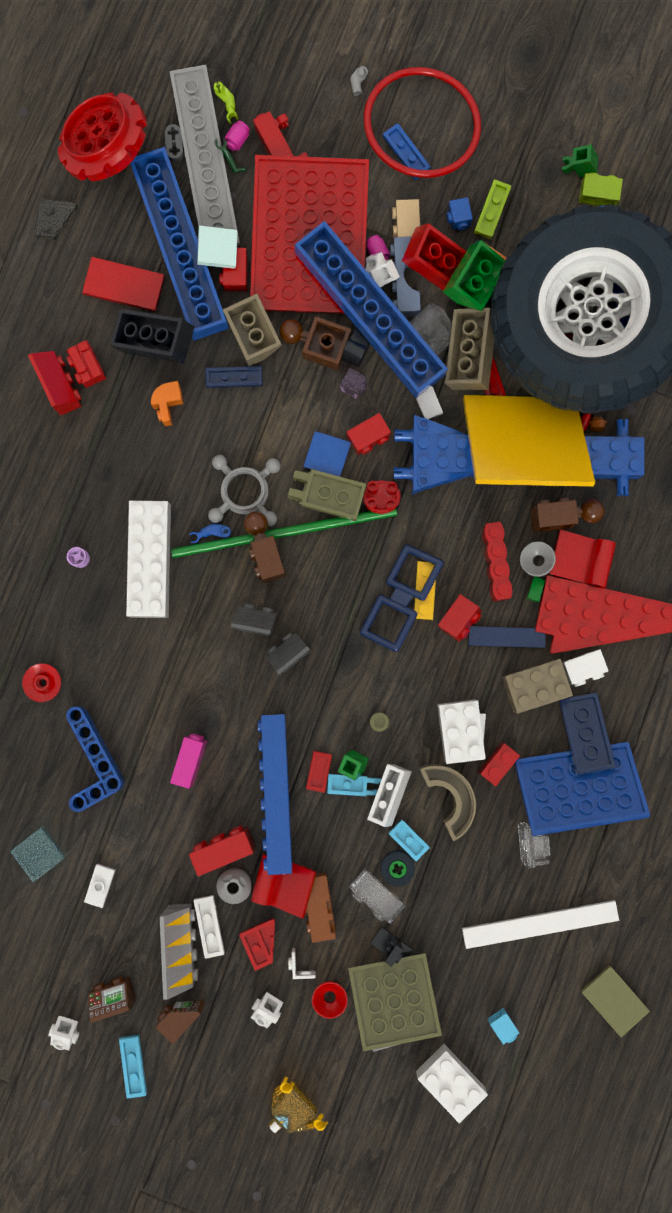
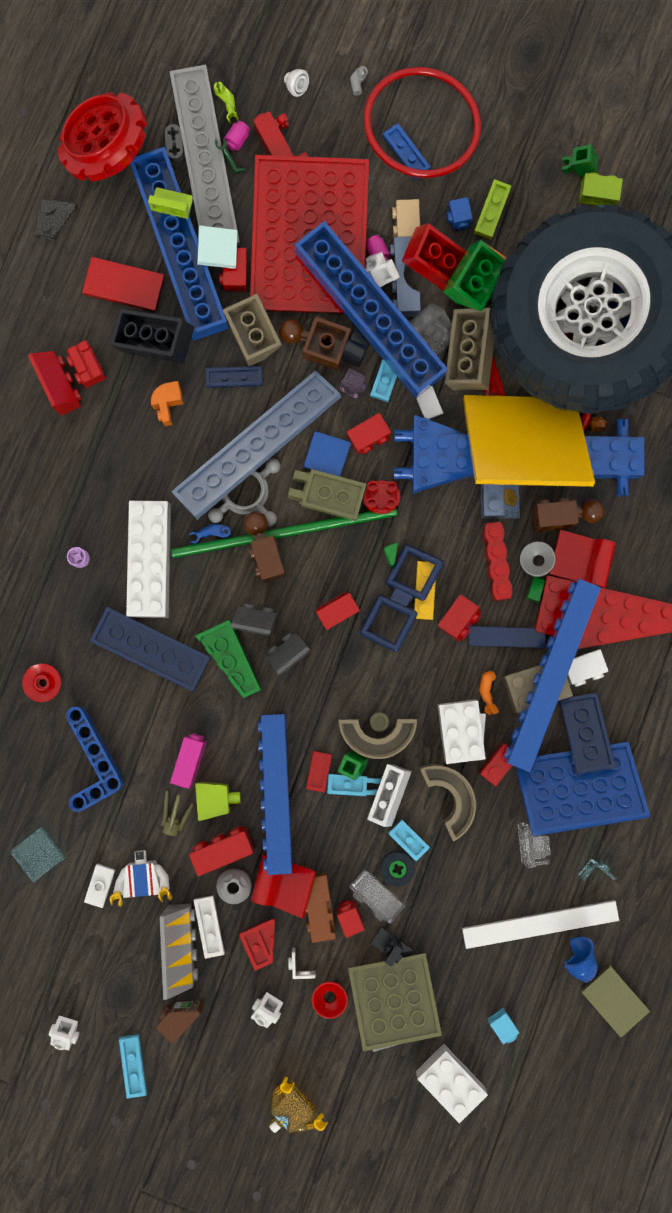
(110, 998): reddish brown slope -> none
(141, 879): none -> torso
(150, 649): none -> dark blue plate
(170, 202): none -> lime panel
(171, 825): none -> olive plant
(214, 799): none -> lime torso
(230, 655): none -> green wing
(256, 444): none -> sand blue plate
(297, 82): none -> white brick
(337, 610): none -> red hinge
(350, 918): none -> red brick
(378, 747): none -> dark tan brick
(384, 383): none -> medium azure hinge
(390, 553): none -> green slope
(485, 686): none -> orange arm
(499, 501): none -> sand blue slope
(552, 675): none -> blue brick
(583, 963): none -> blue helmet
(590, 867): none -> clear light blue bracket

